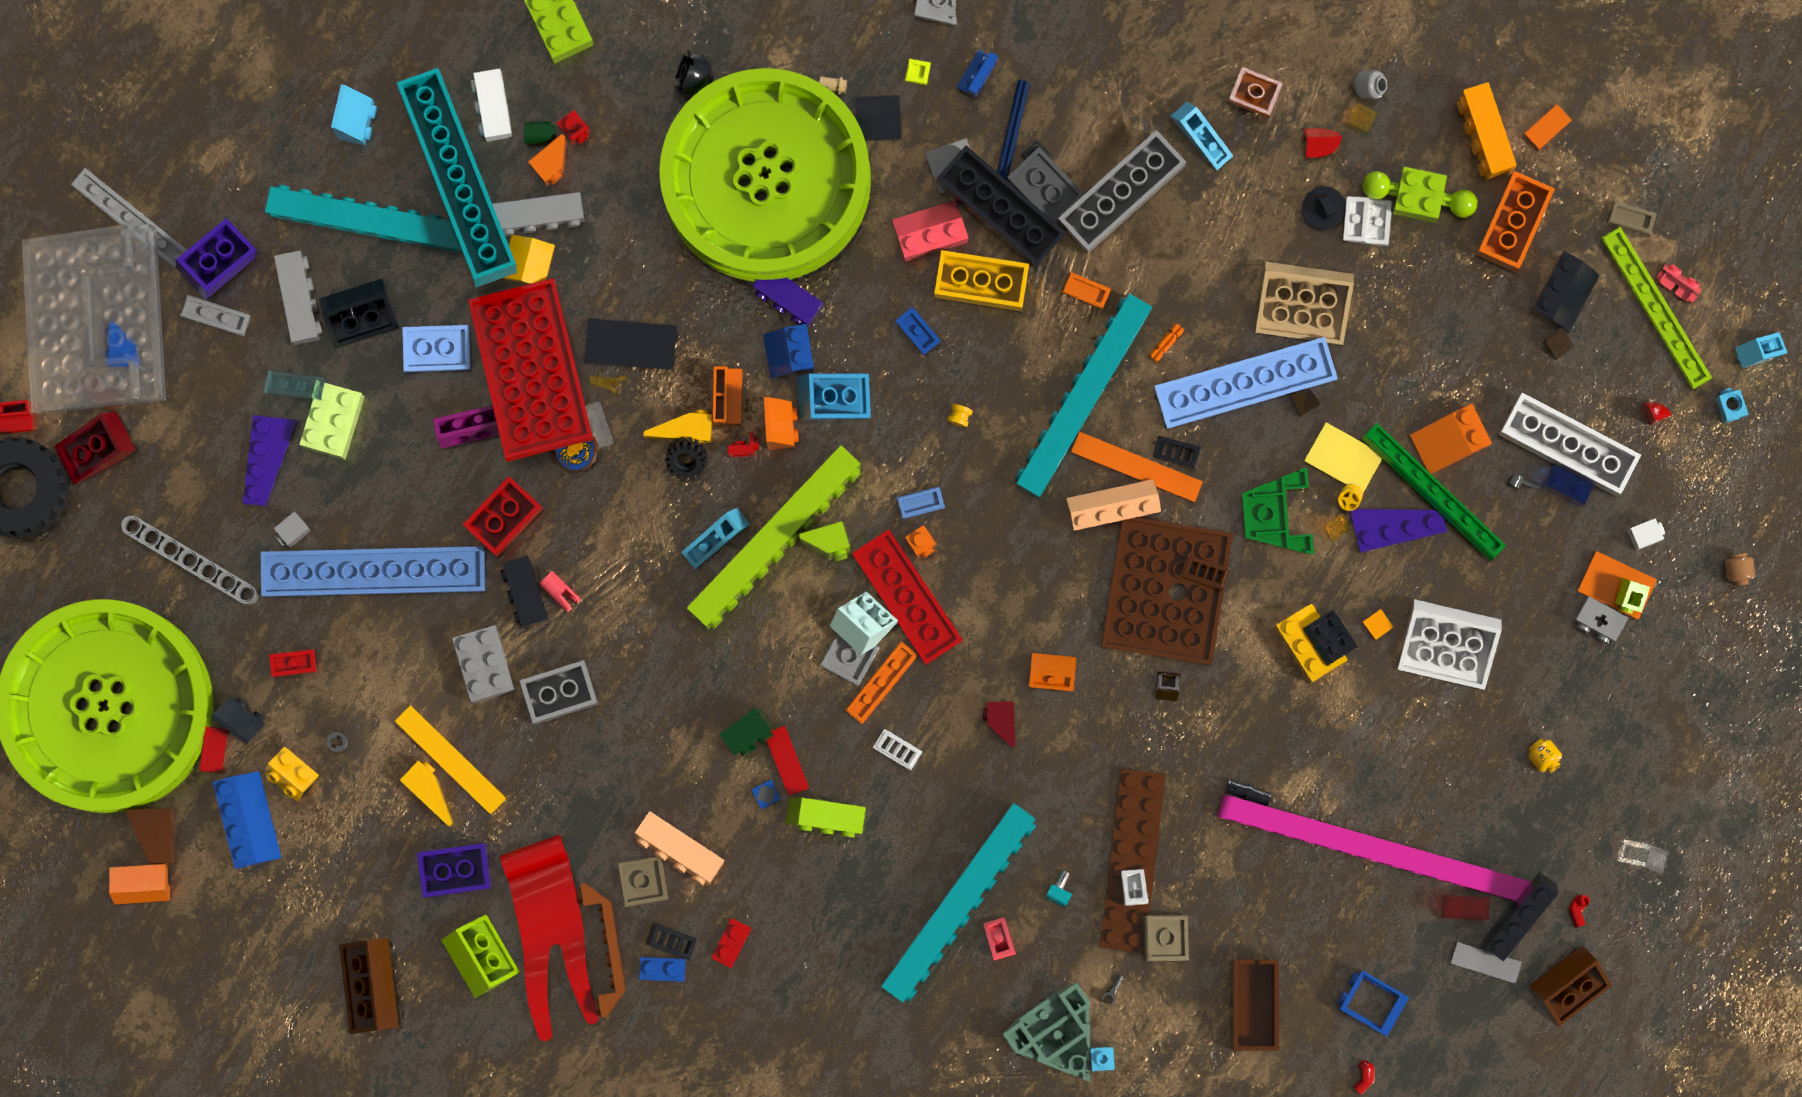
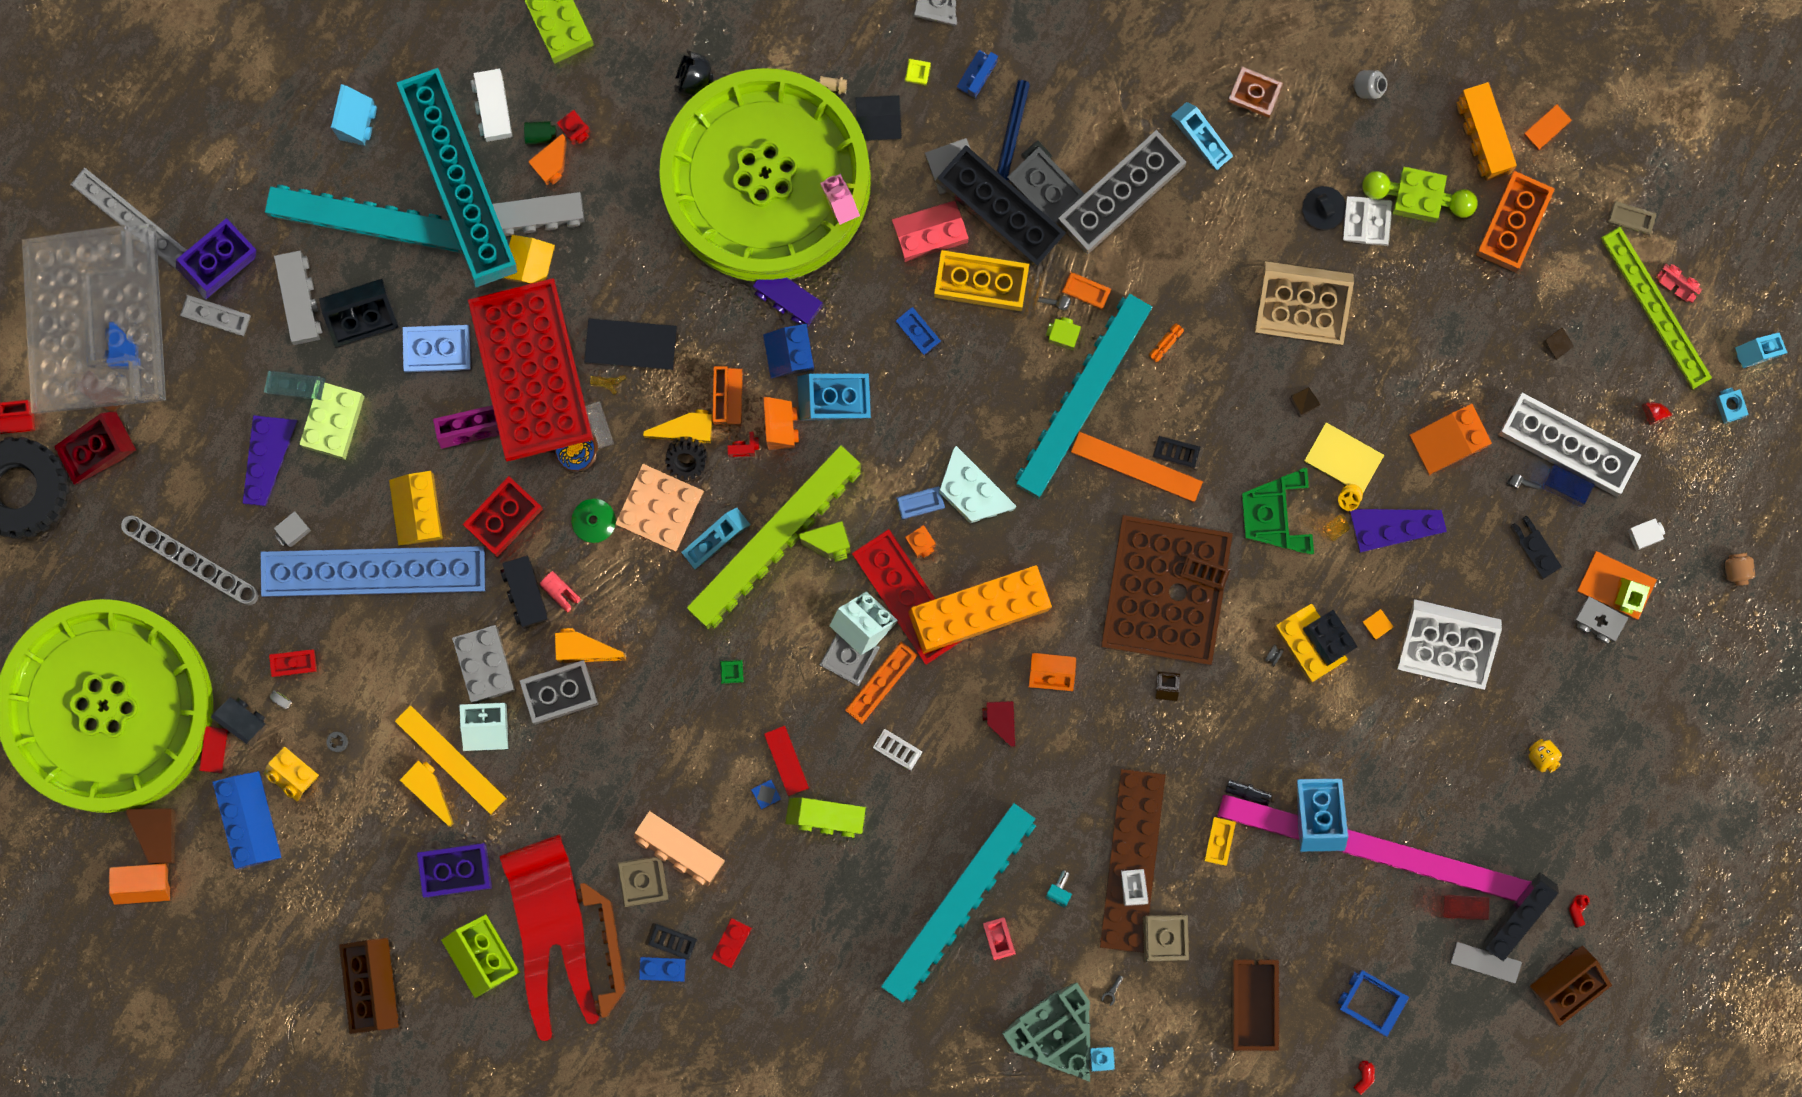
(280, 699): none -> light grey tile
(415, 508): none -> yellow slope
(484, 726): none -> light aqua slope
(575, 647): none -> light orange slope
(593, 532): none -> green dish
(659, 507): none -> light nougat plate
(731, 671): none -> green tile
(747, 732): dark green brick -> none
(839, 199): none -> bright pink slope
(959, 415): yellow wheel -> none
(972, 490): none -> light aqua wing
(980, 609): none -> light orange brick
(1062, 303): none -> dark grey hand
(1063, 333): none -> lime brick
(1113, 504): light nougat brick -> none
(1220, 841): none -> yellow plate
(1245, 383): light blue plate -> none
(1274, 655): none -> dark grey bush
(1320, 141): red brick -> none
(1321, 815): none -> dark azure slope
(1362, 118): clear yellow plate -> none
(1433, 492): green tile -> none
(1536, 549): none -> black hinge
(1565, 292): black slope -> none
(1643, 856): clear slope -> none

